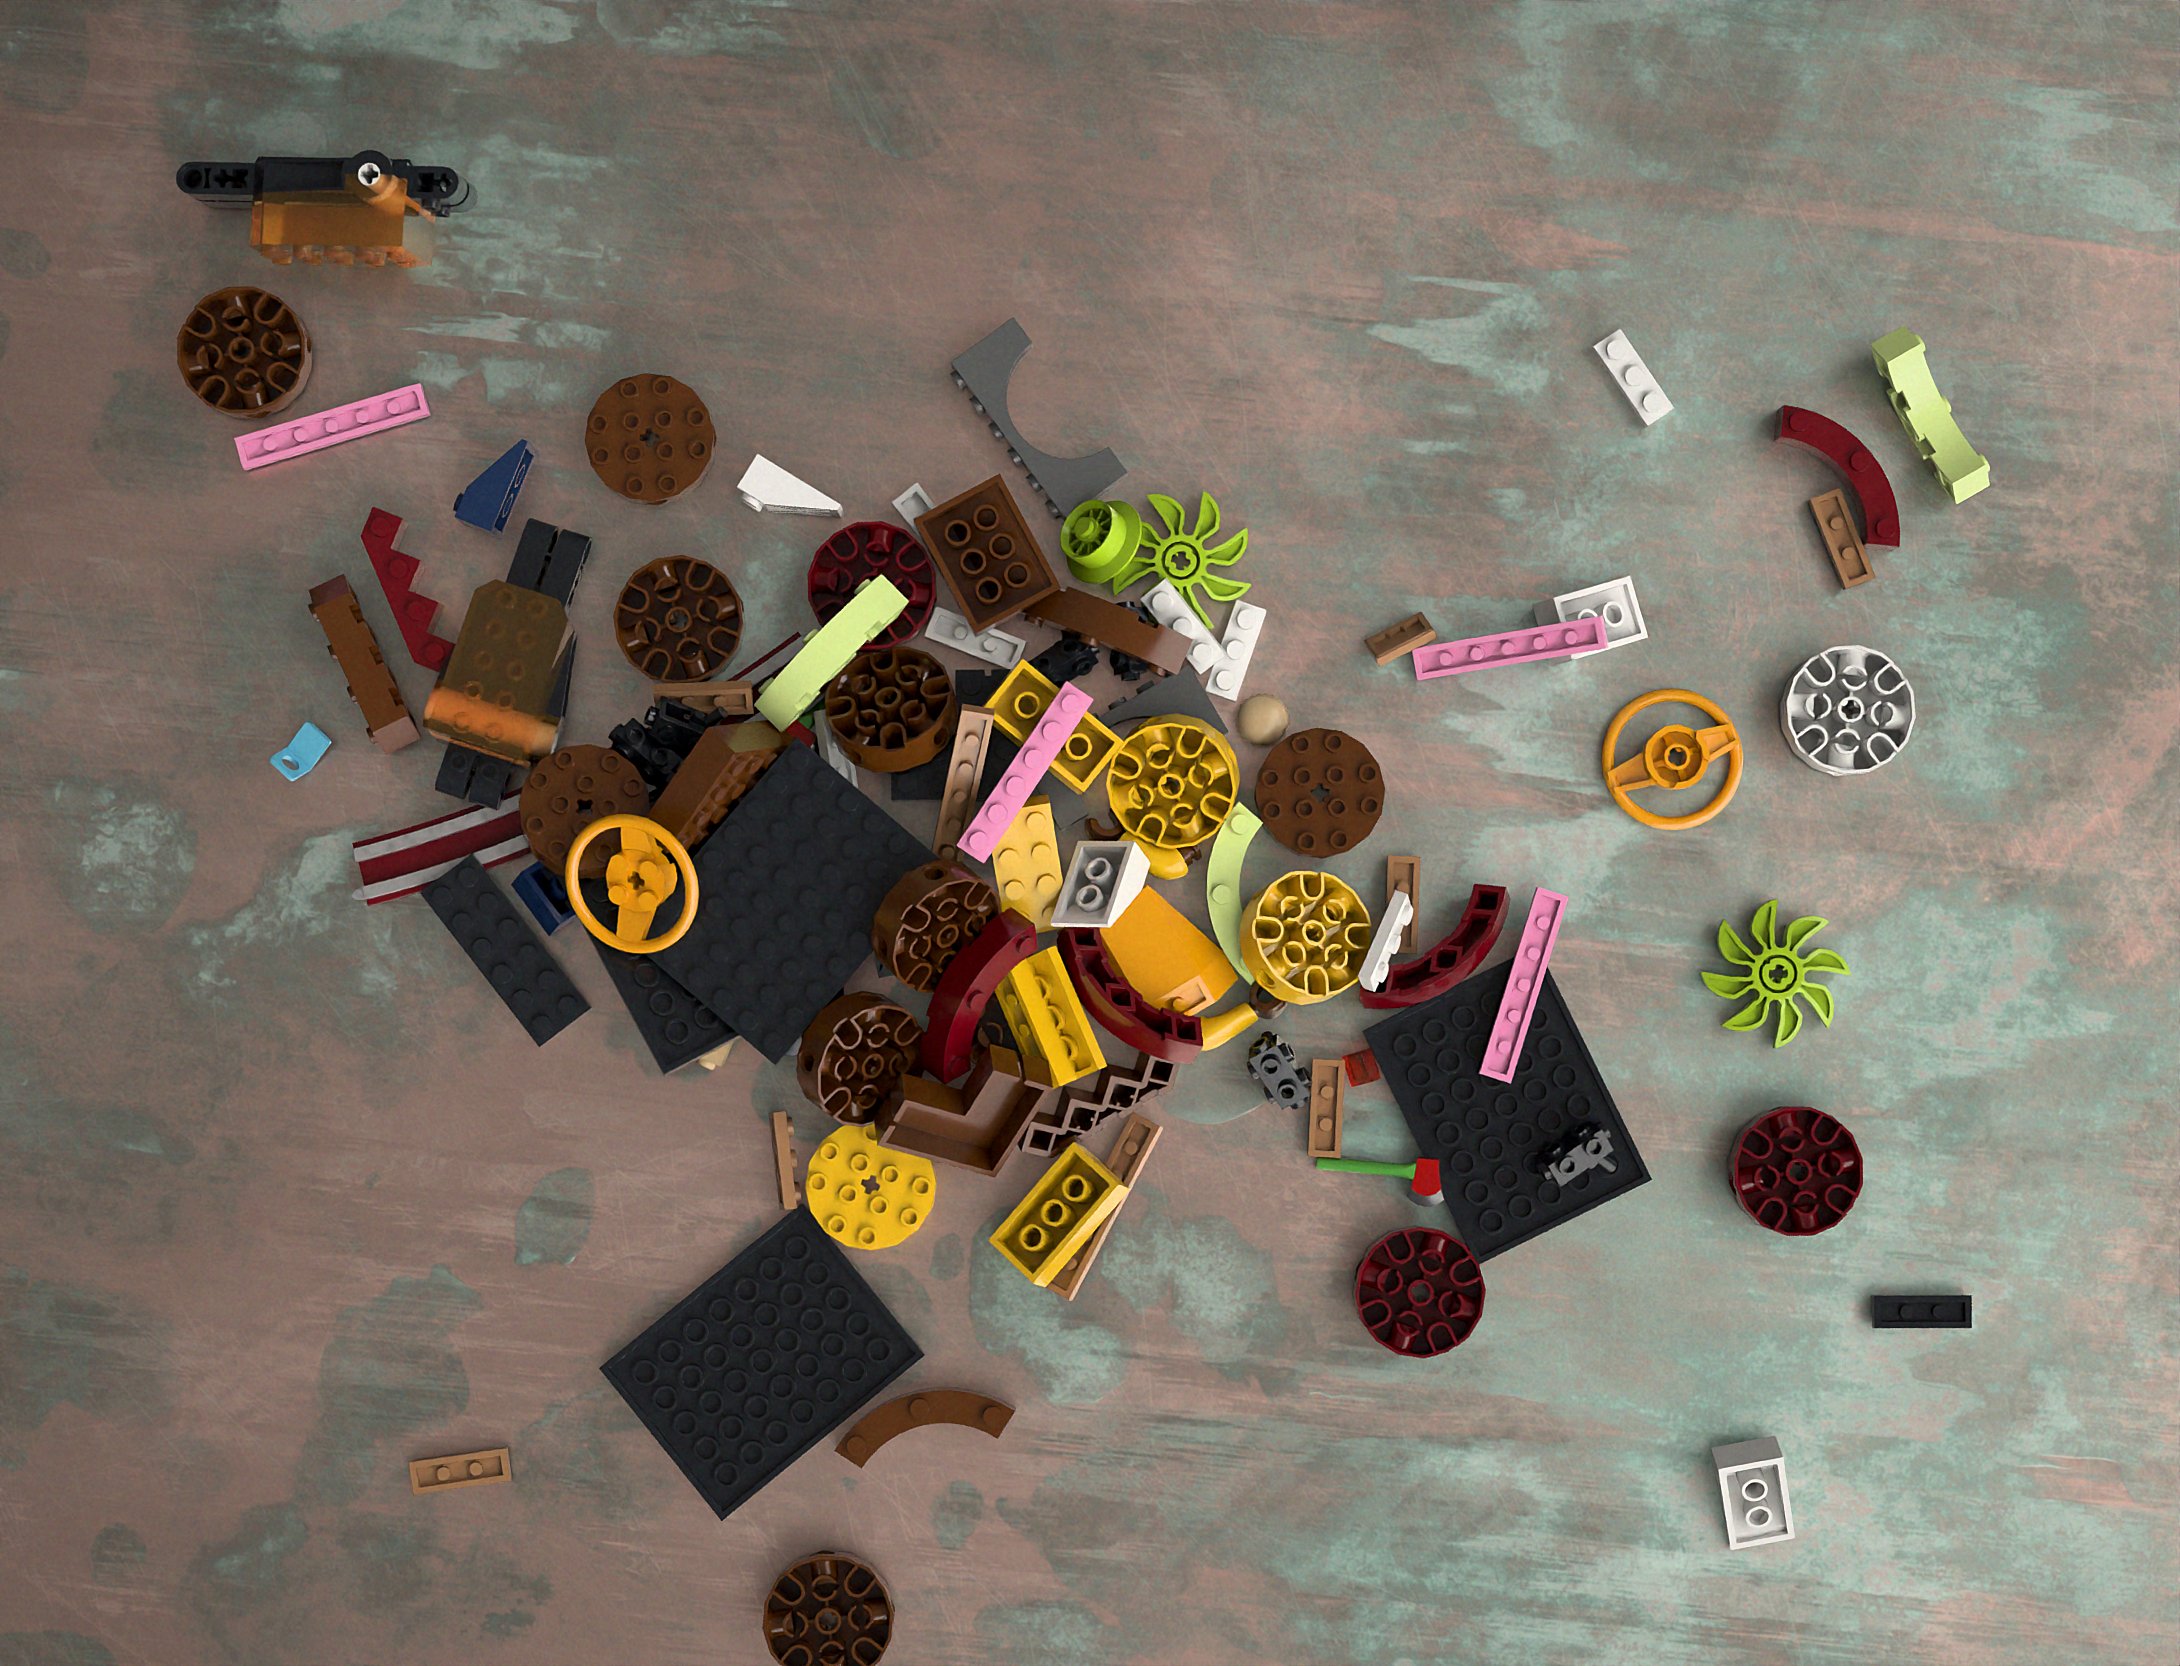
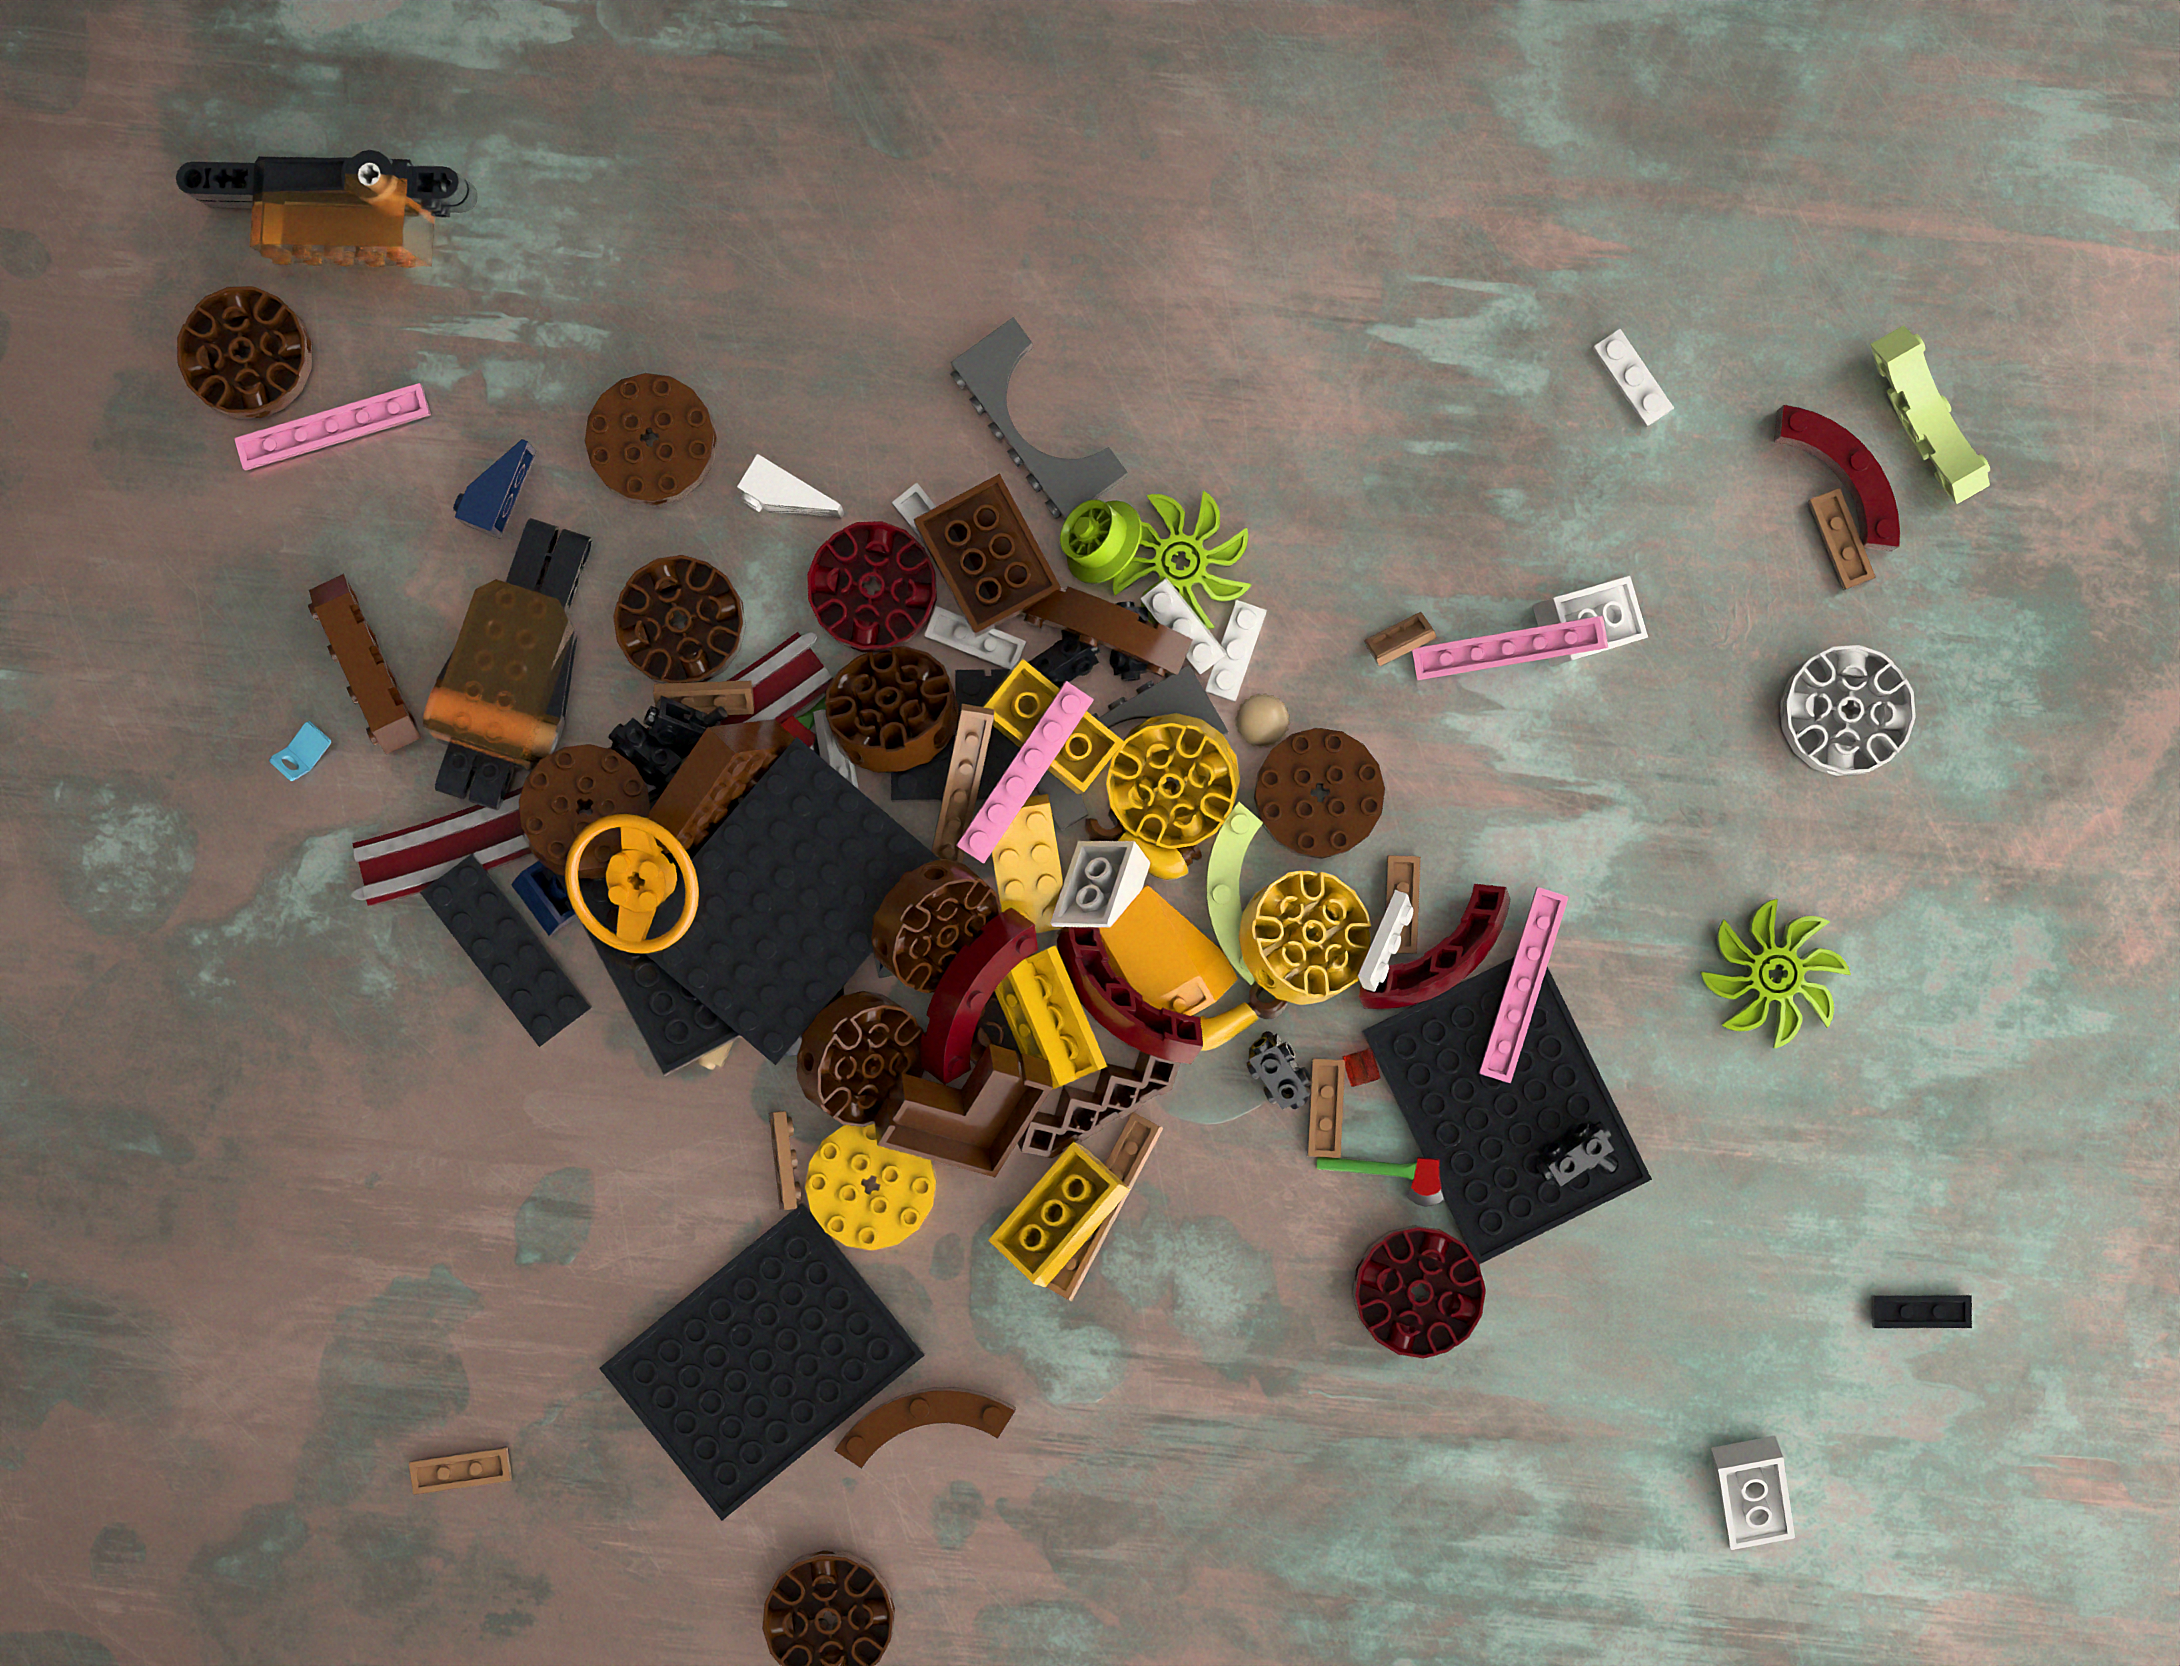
(400, 578): dark red brick -> none
(829, 651): yellowish green brick -> none
(1654, 768): light orange piece -> none
(1828, 1175): dark red brick -> none

